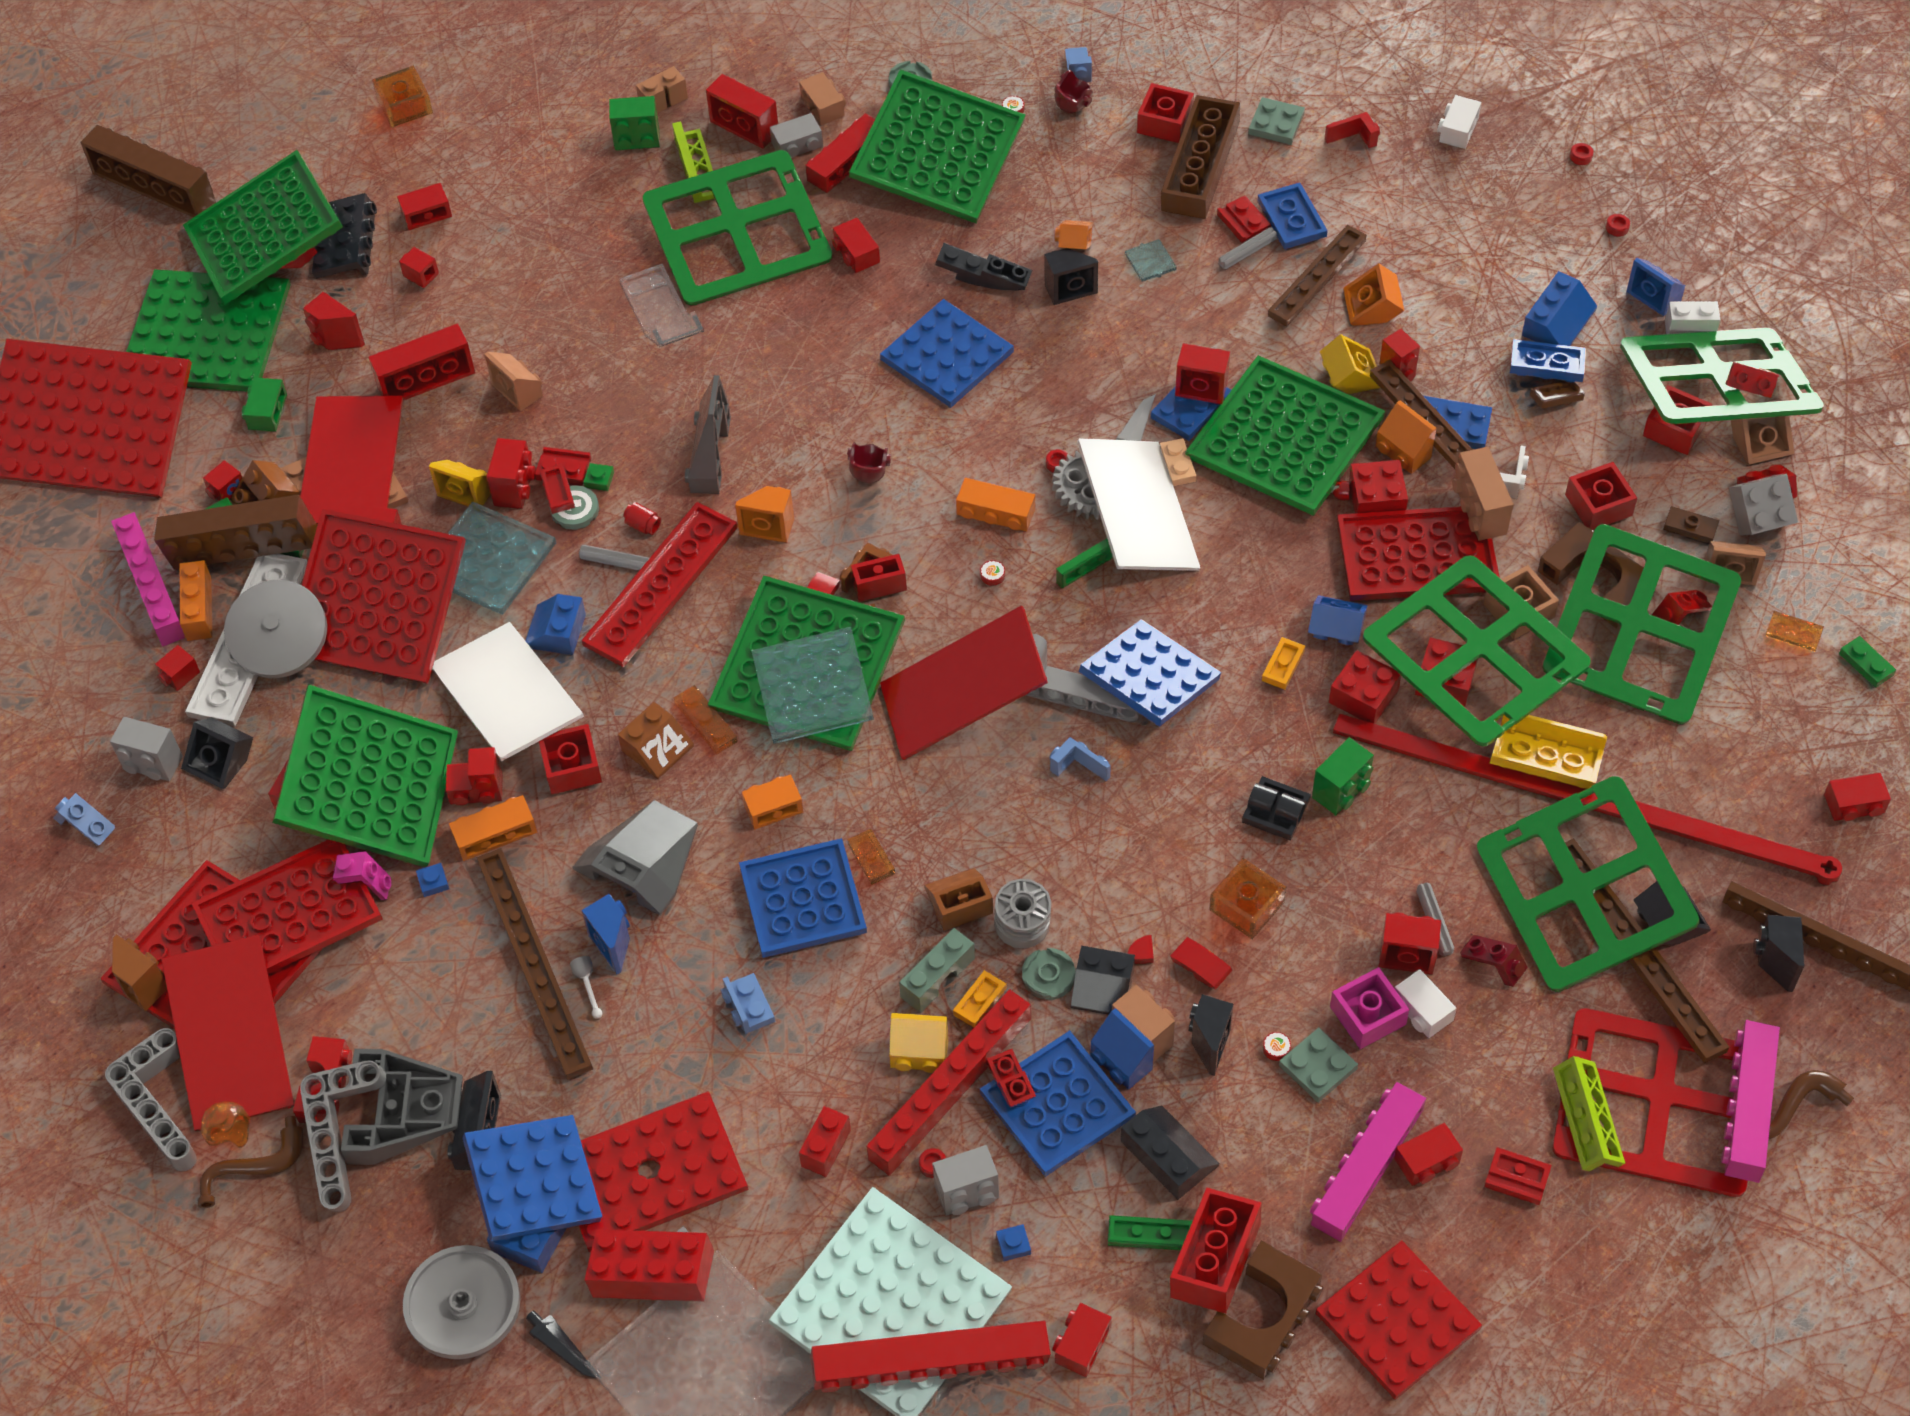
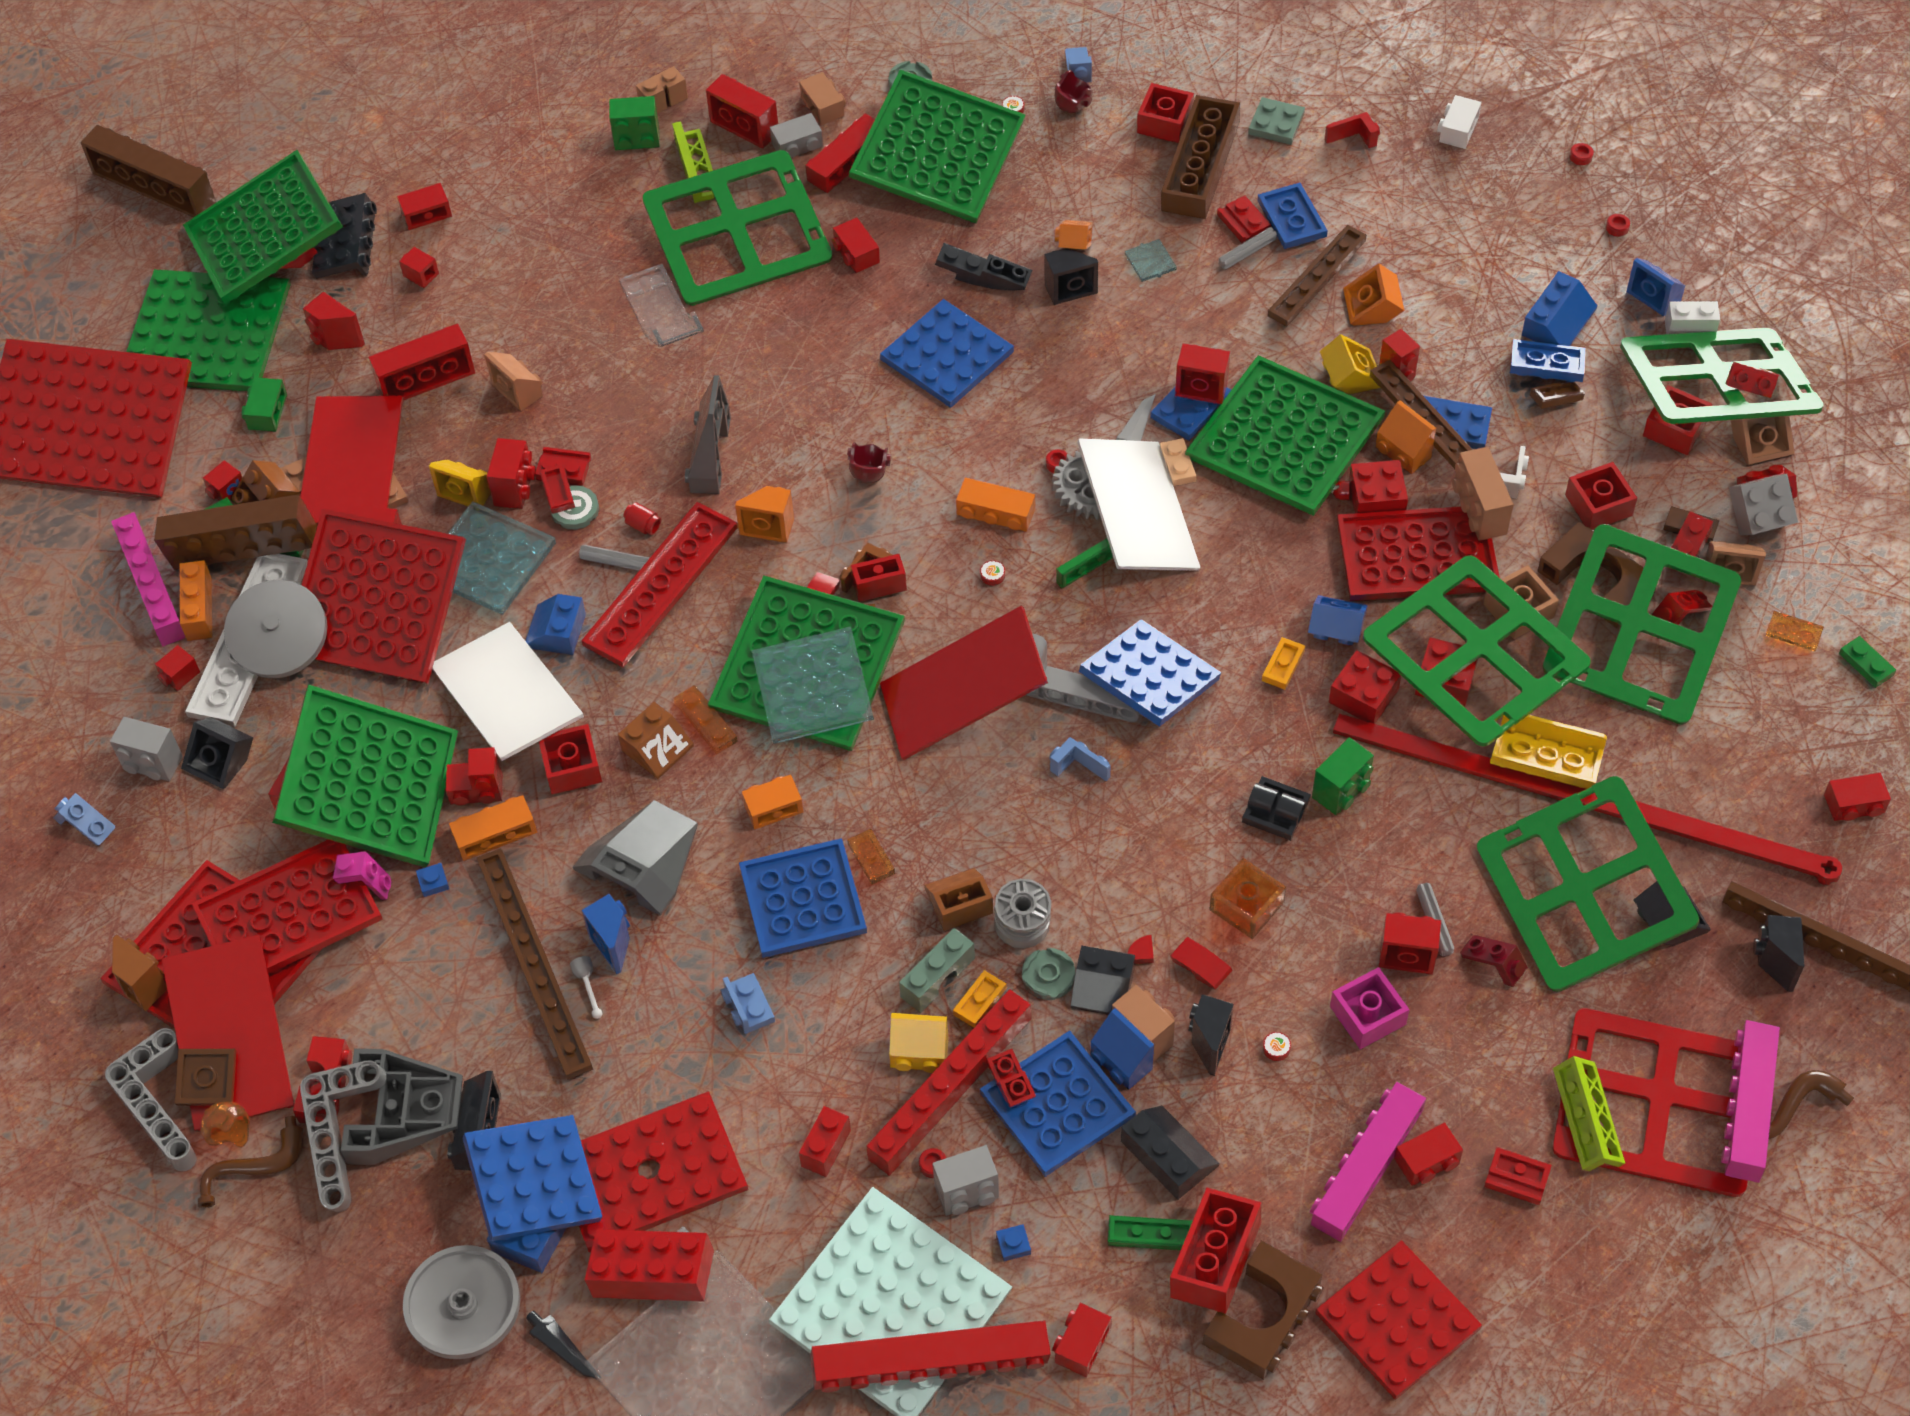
(205, 1076): none -> reddish brown plate
(402, 96): clear orange brick -> none
(598, 477): green plate -> none
(1318, 1064): sand green plate -> none
(1426, 1003): white brick -> none
(1656, 972): reddish brown plate -> none
(1693, 535): none -> red brick

